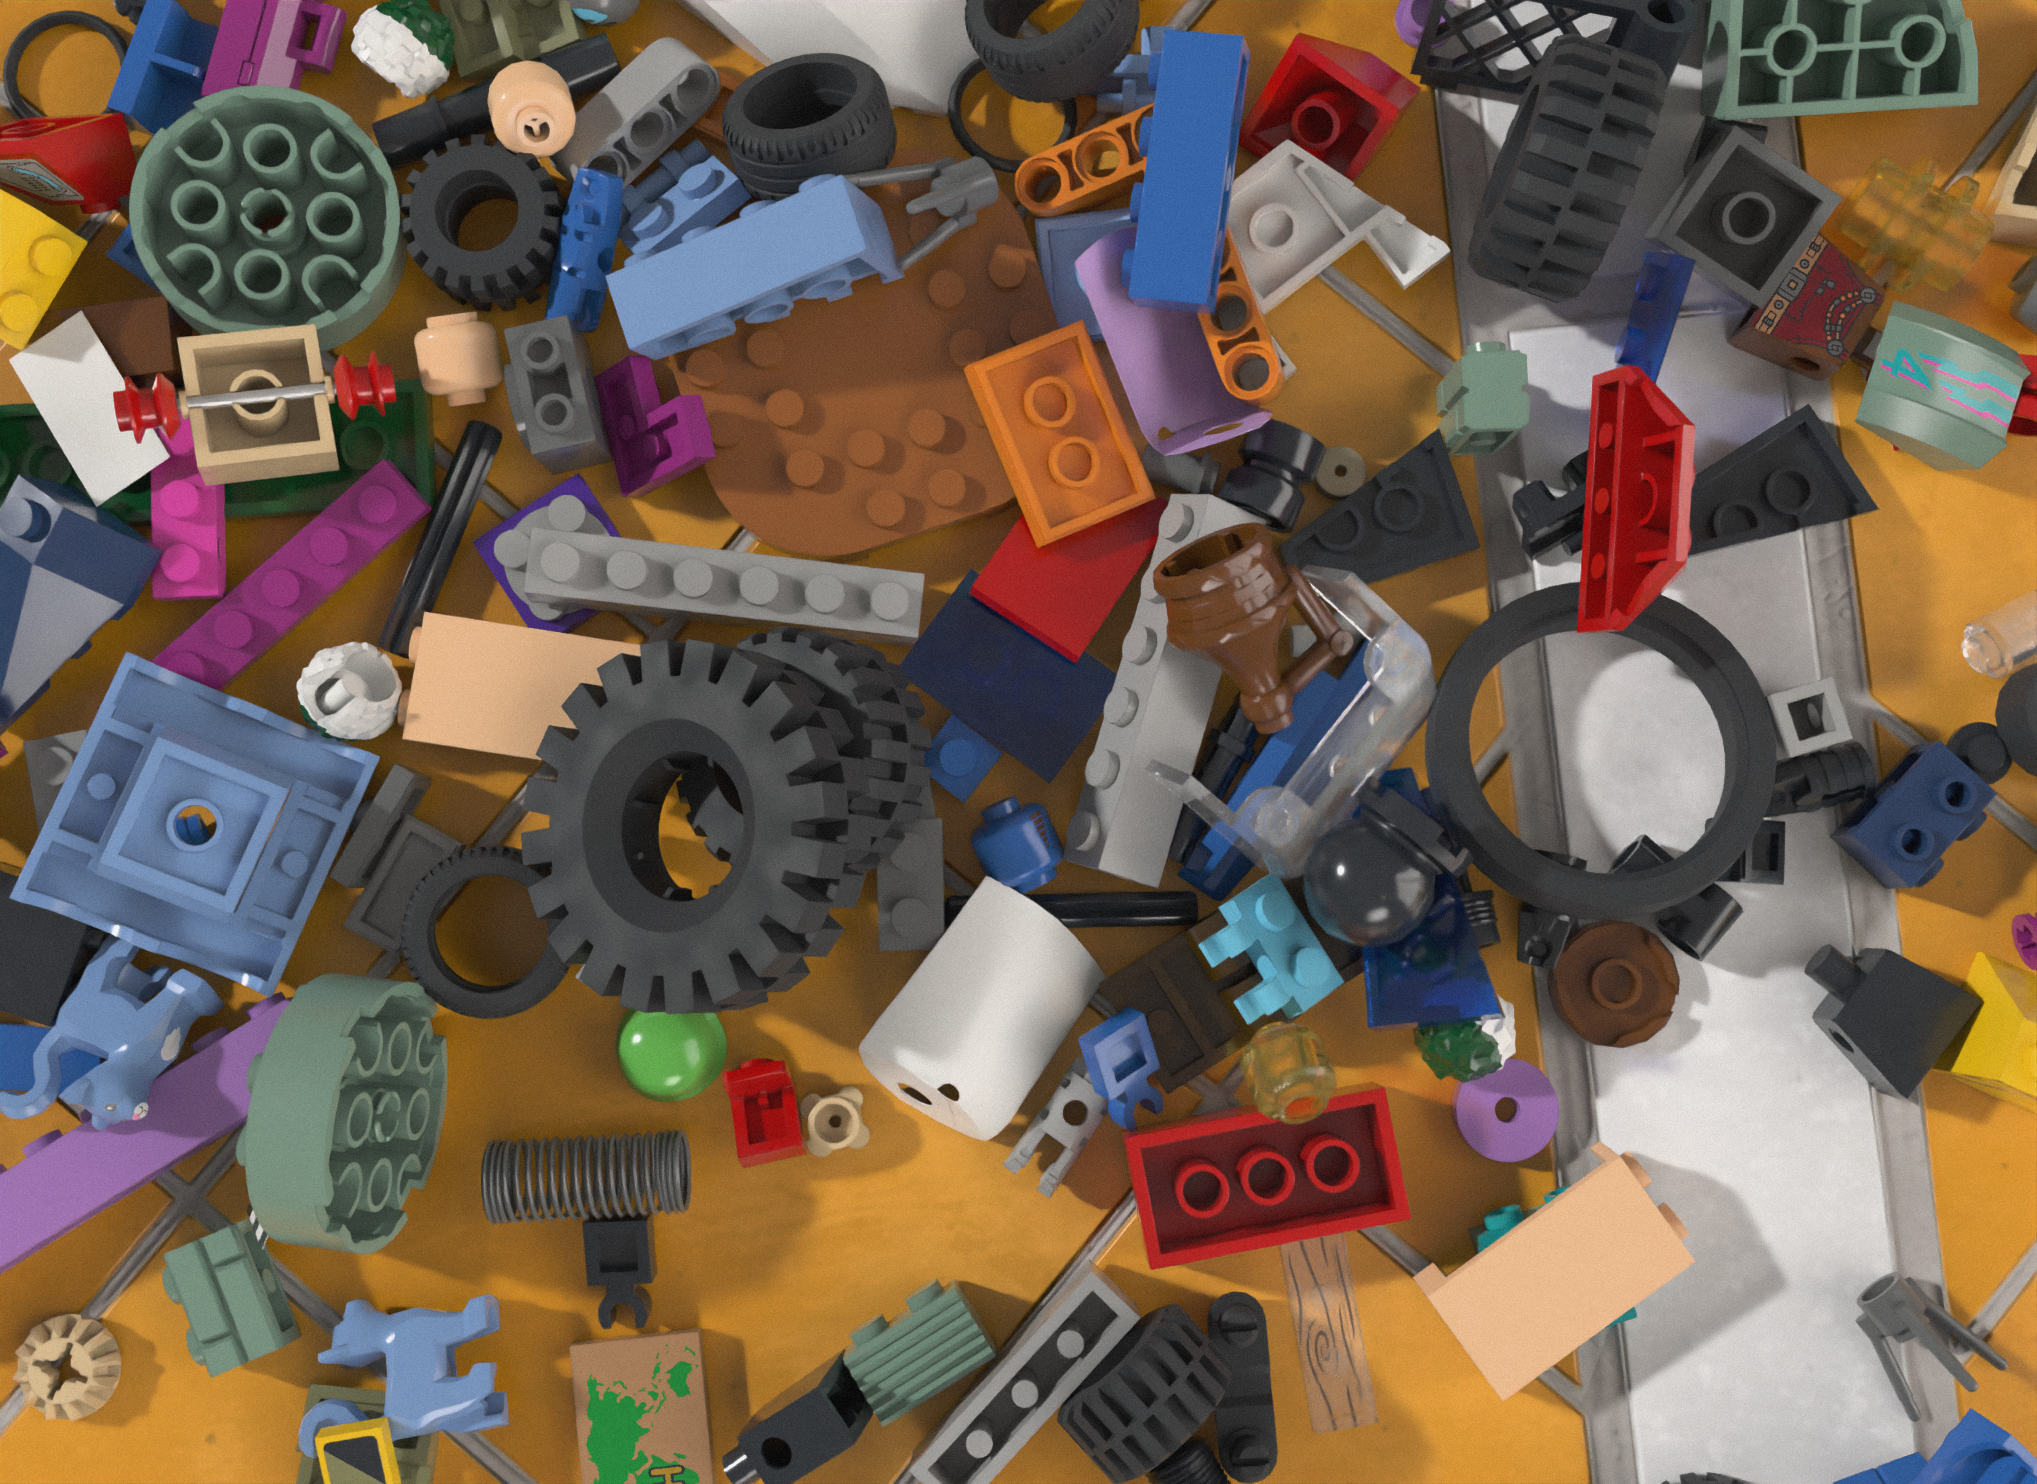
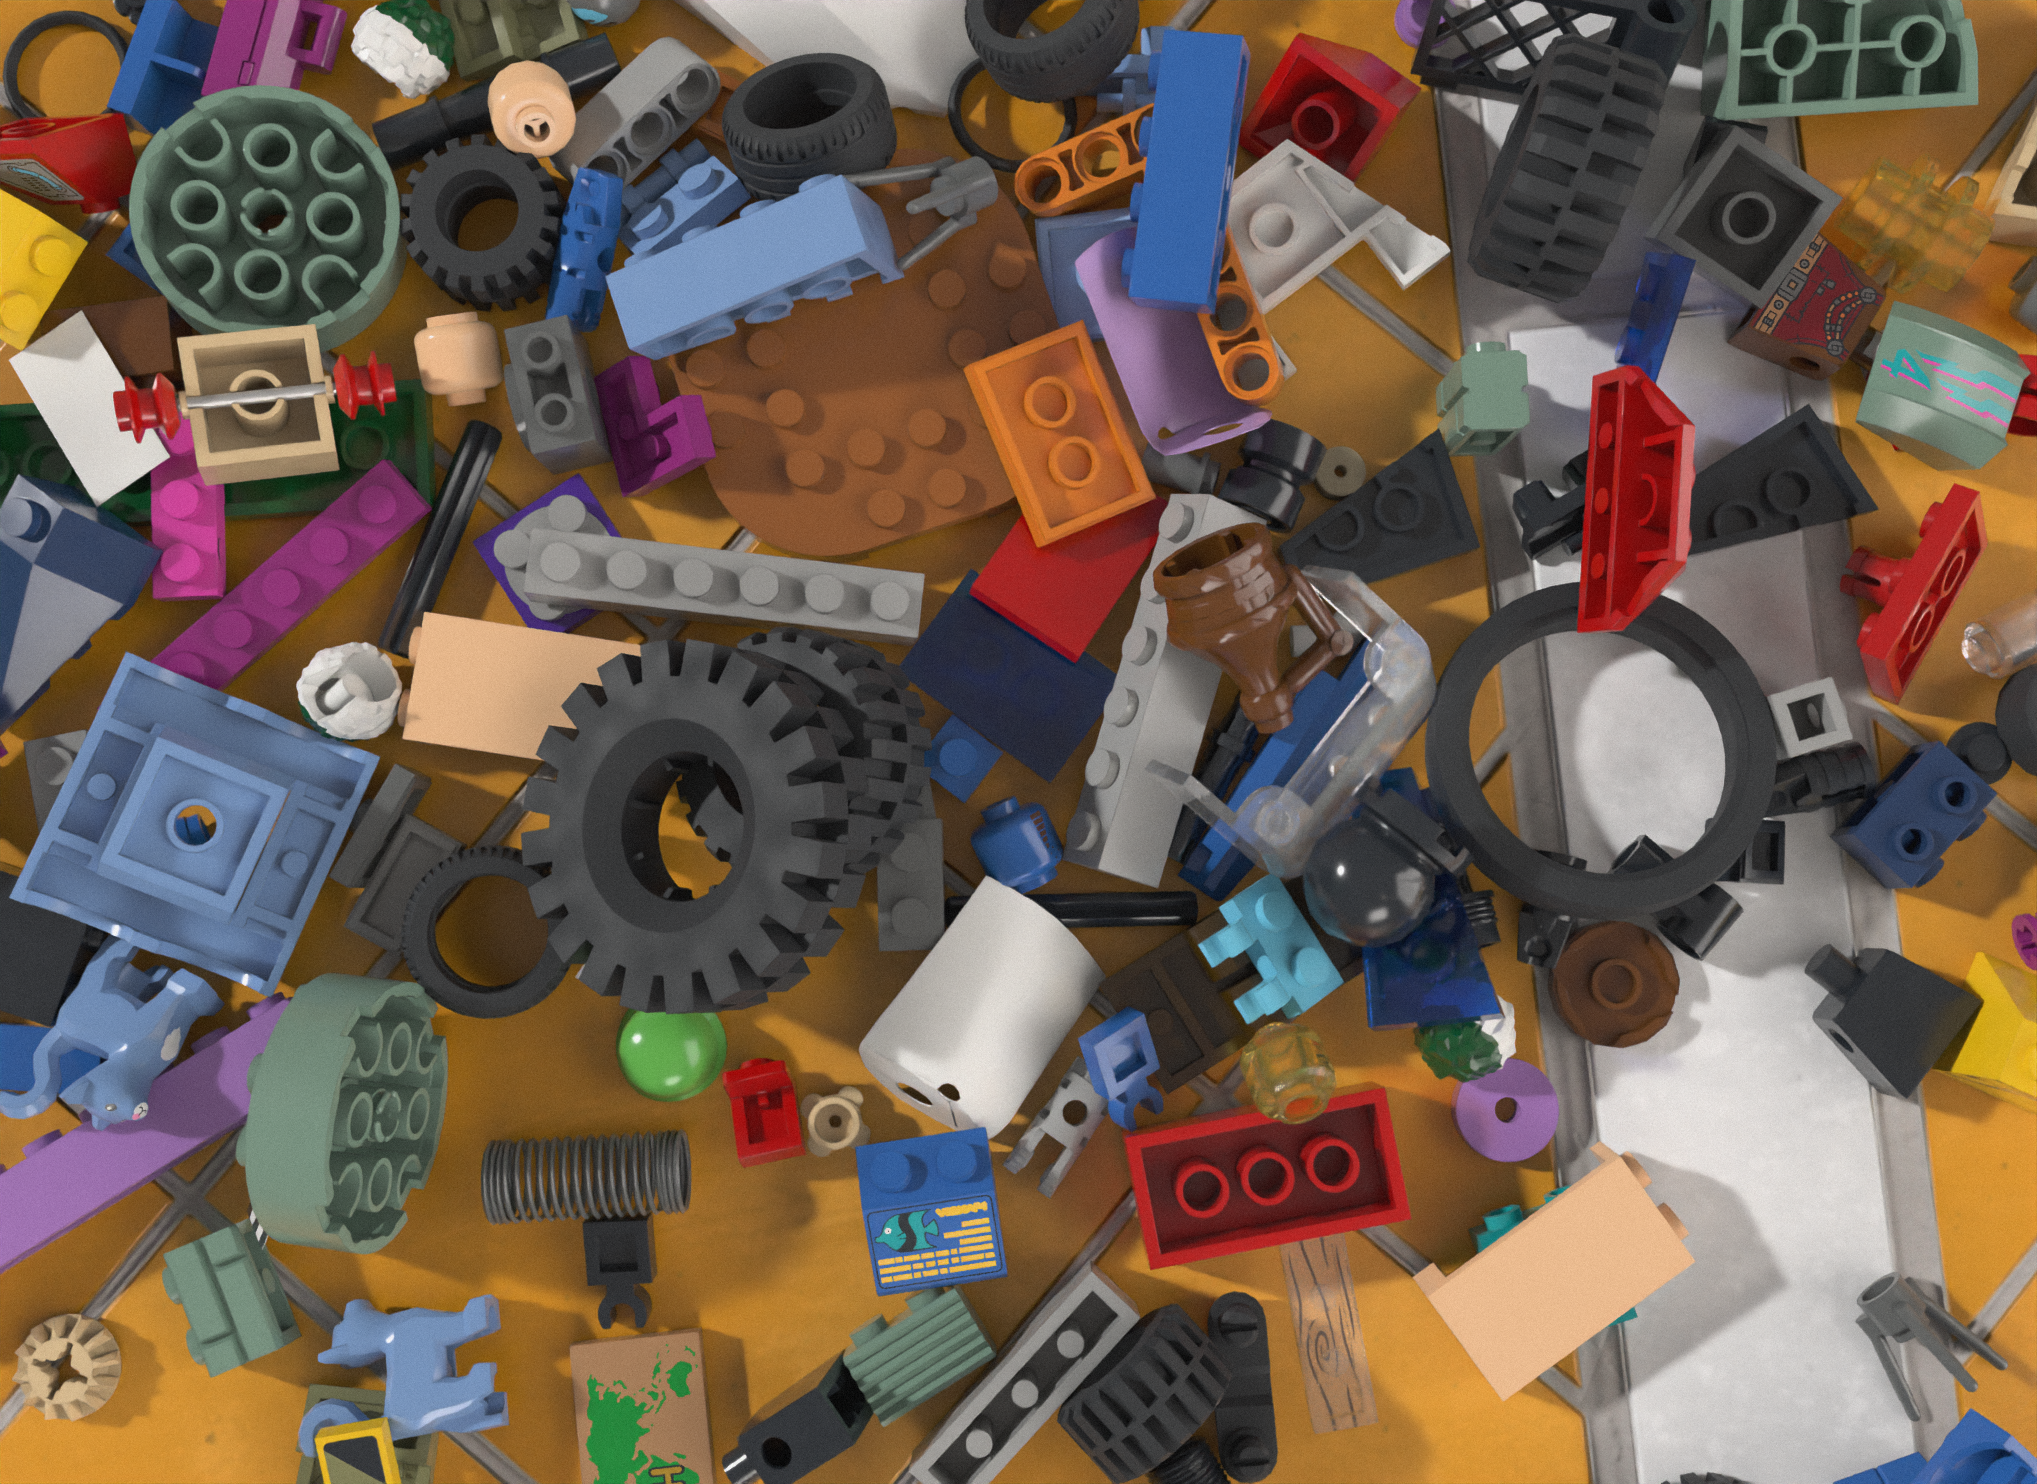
(931, 1211): none -> slope
(1915, 590): none -> red plate

